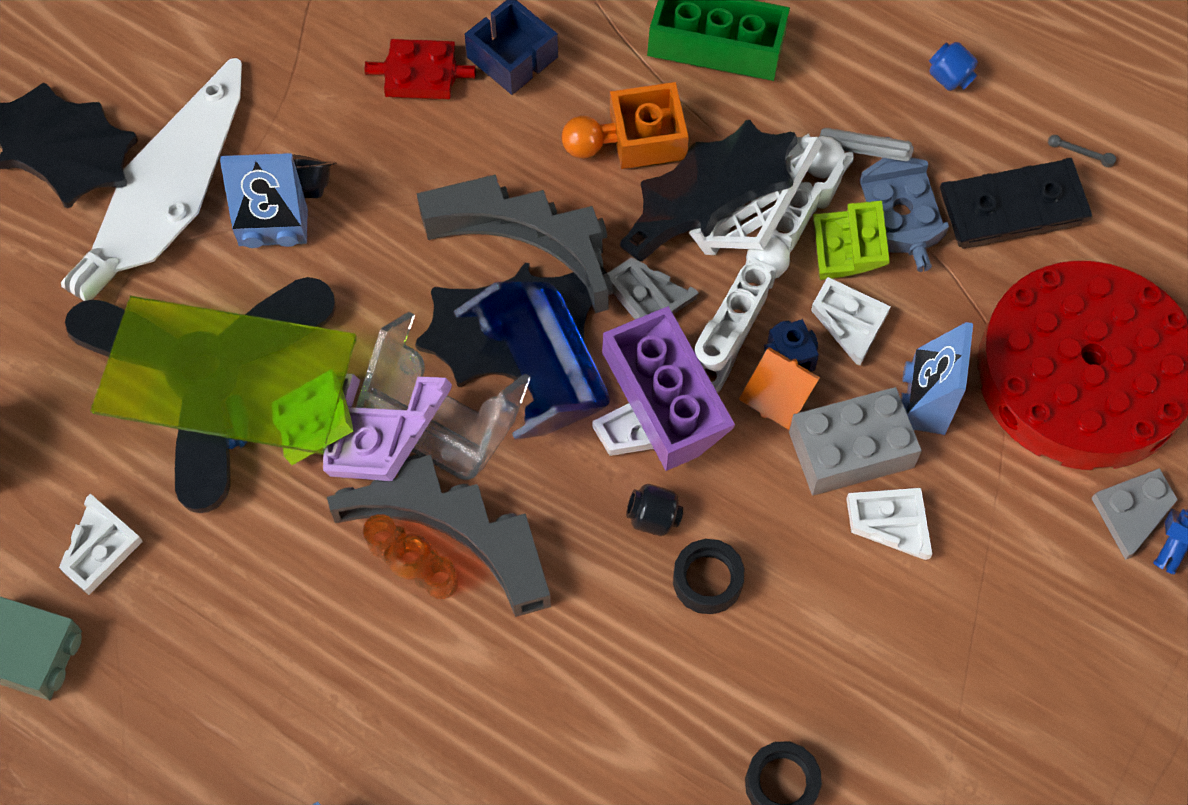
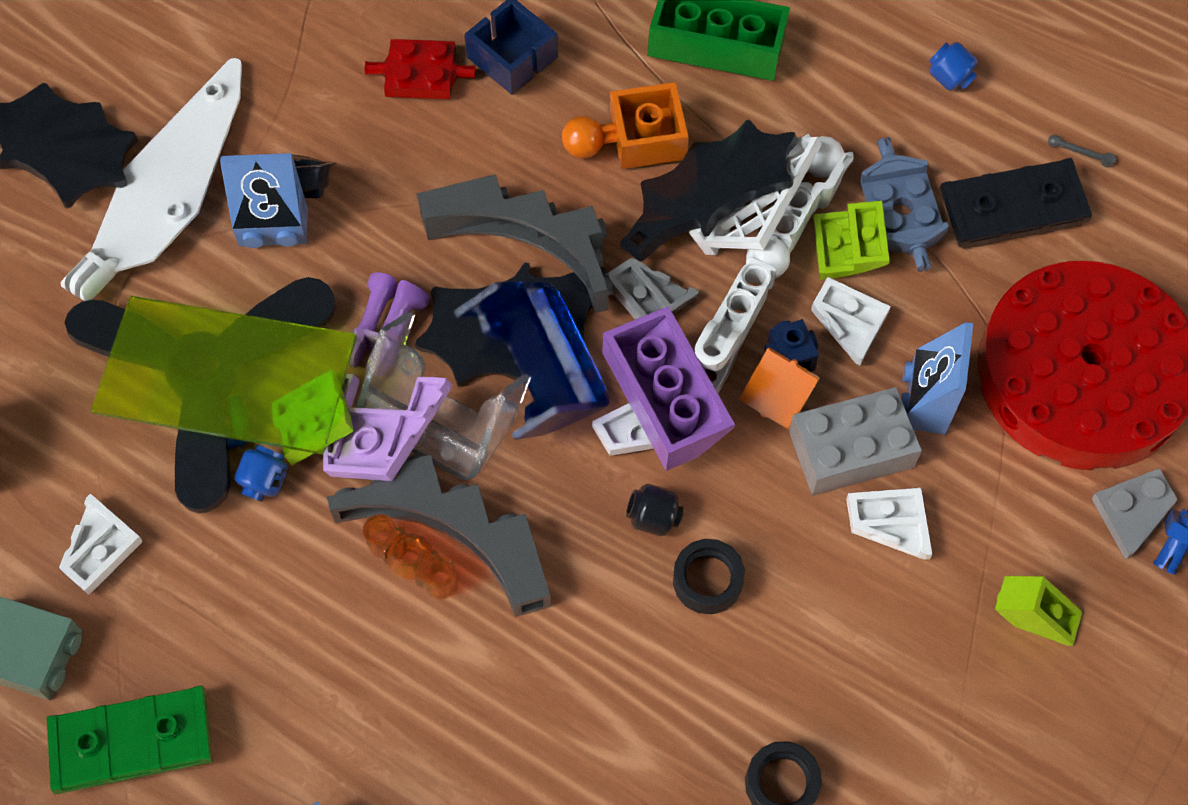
(128, 740): none -> green container
(261, 473): none -> blue head
(382, 289): none -> medium lavender piece
(871, 144): light grey axle -> none
(1038, 608): none -> lime slope

